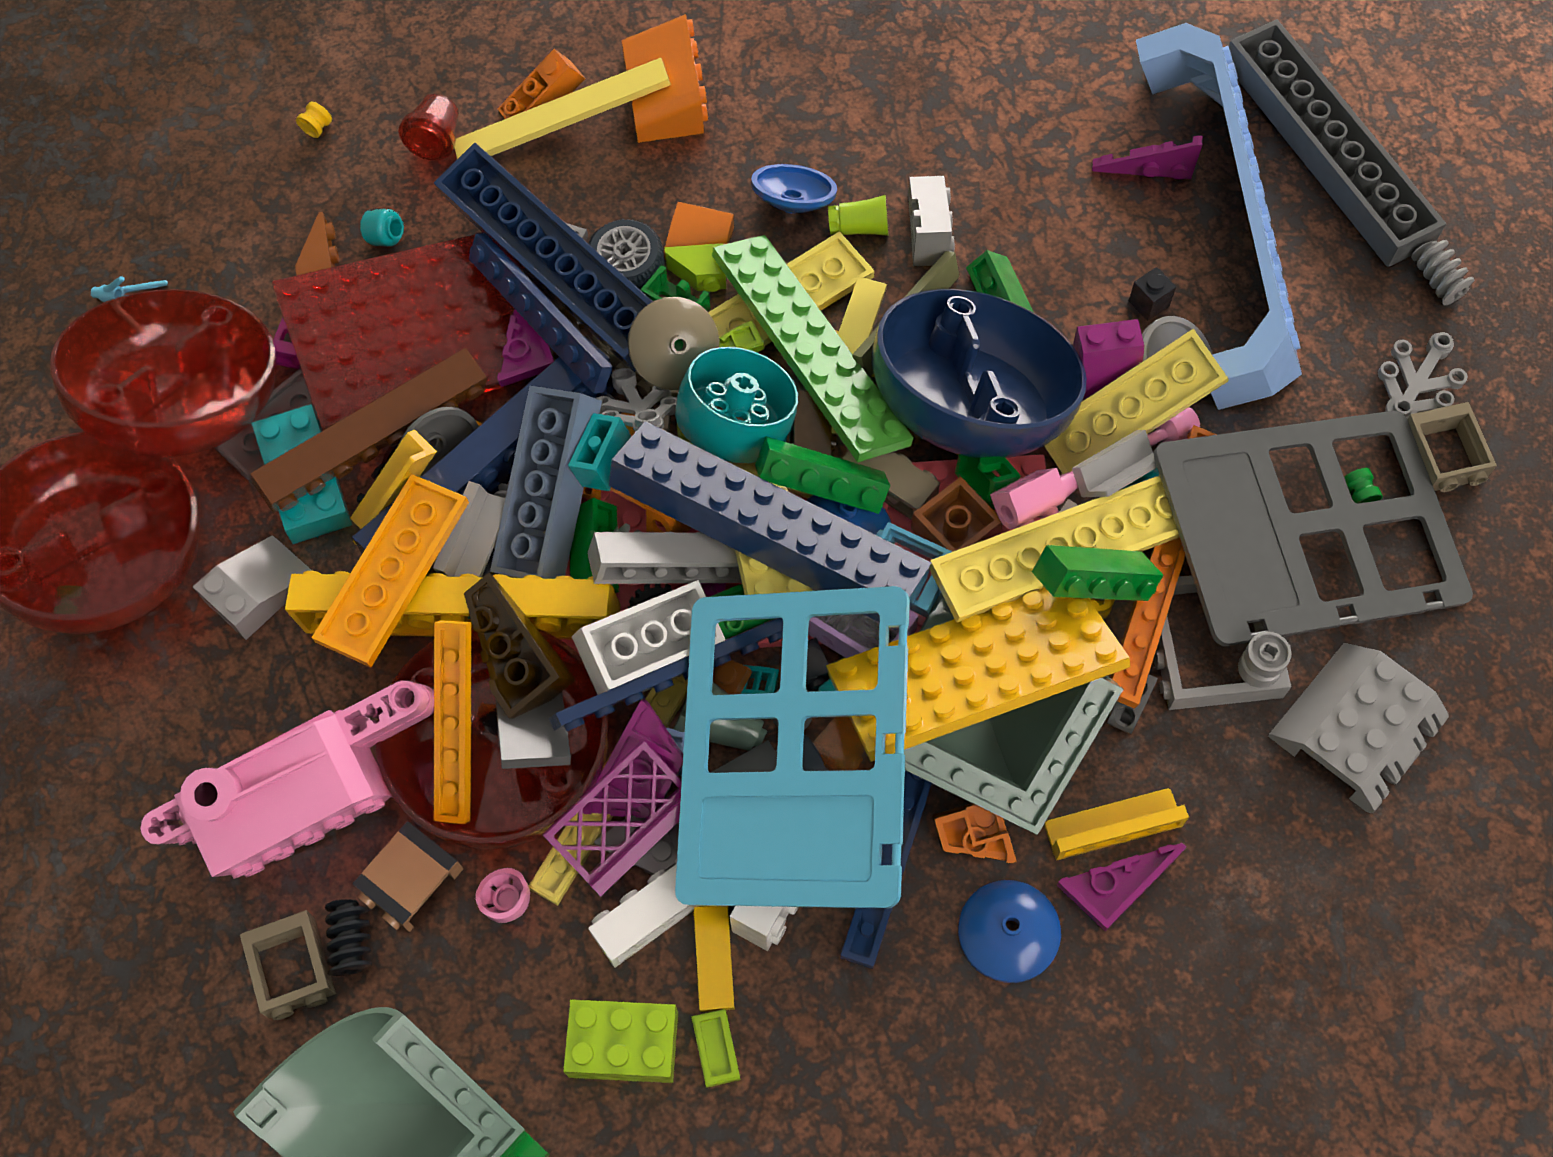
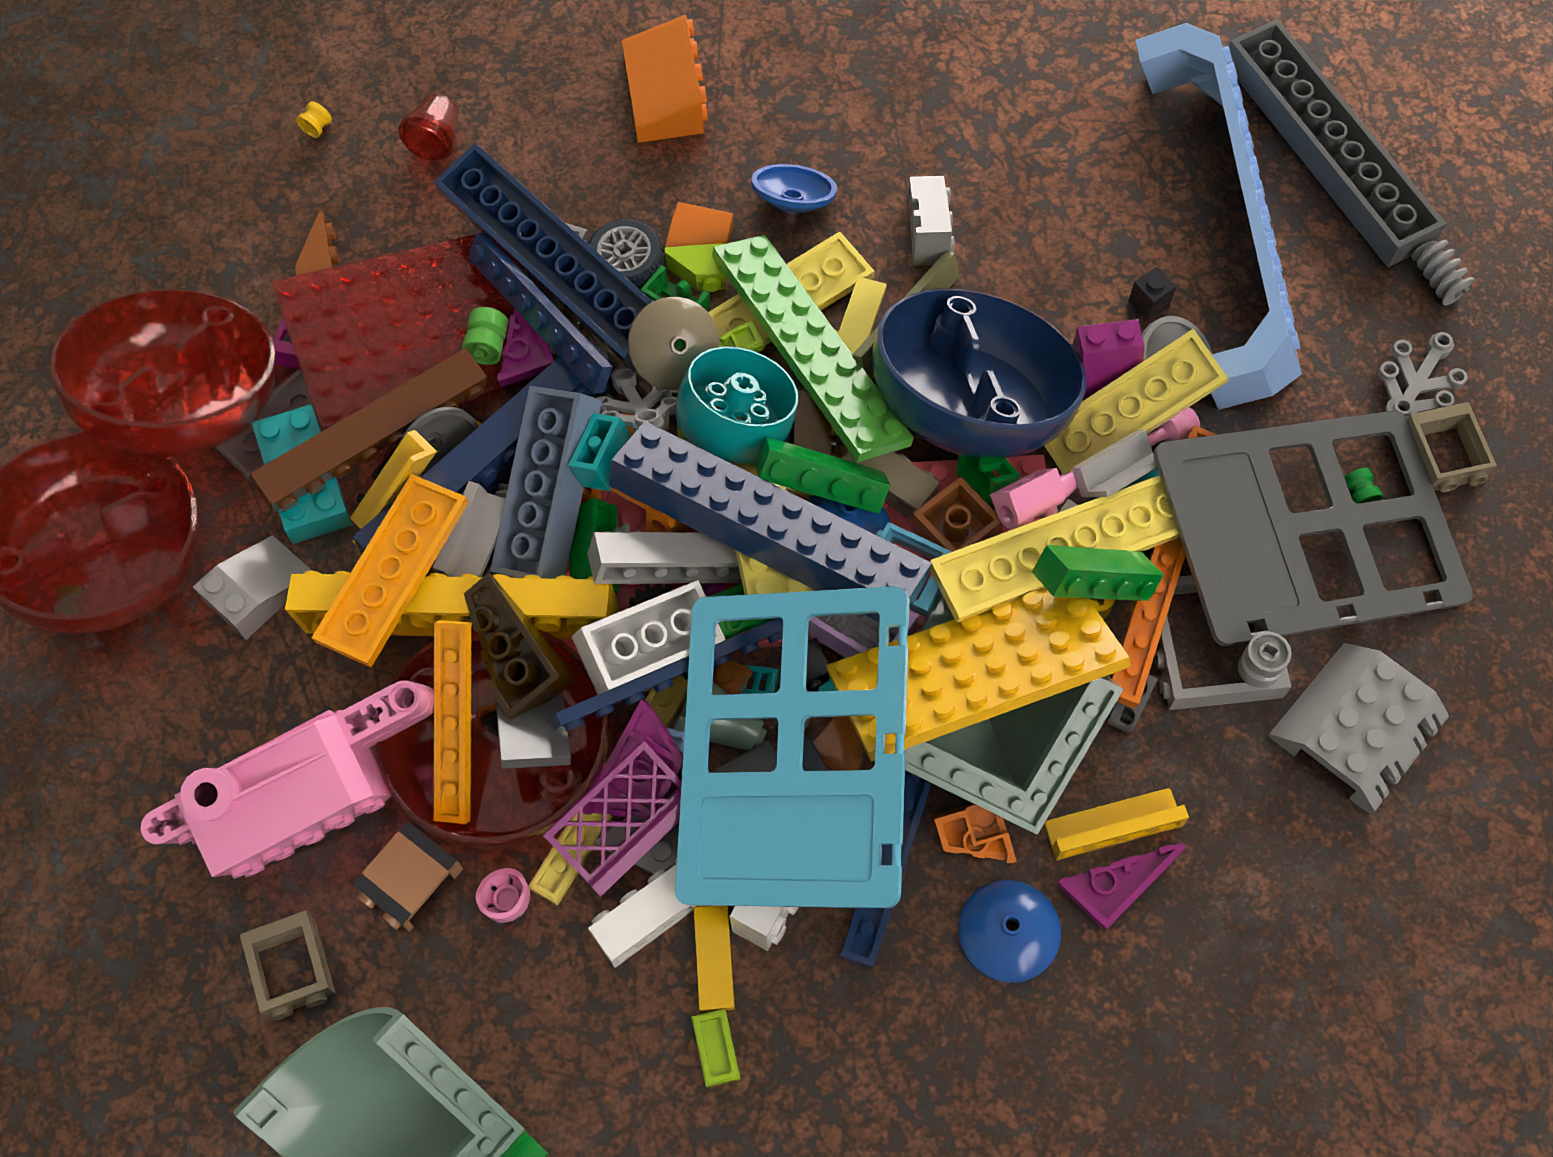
(113, 290): medium azure plant -> none
(346, 937): black piece -> none
(381, 227): teal head -> none
(485, 335): none -> bright green wheel
(548, 81): orange slope -> none
(567, 109): light yellow tile -> none
(621, 1041): lime brick -> none
(859, 217): lime plant -> none
(995, 276): green panel -> none
(1154, 160): magenta wing -> none

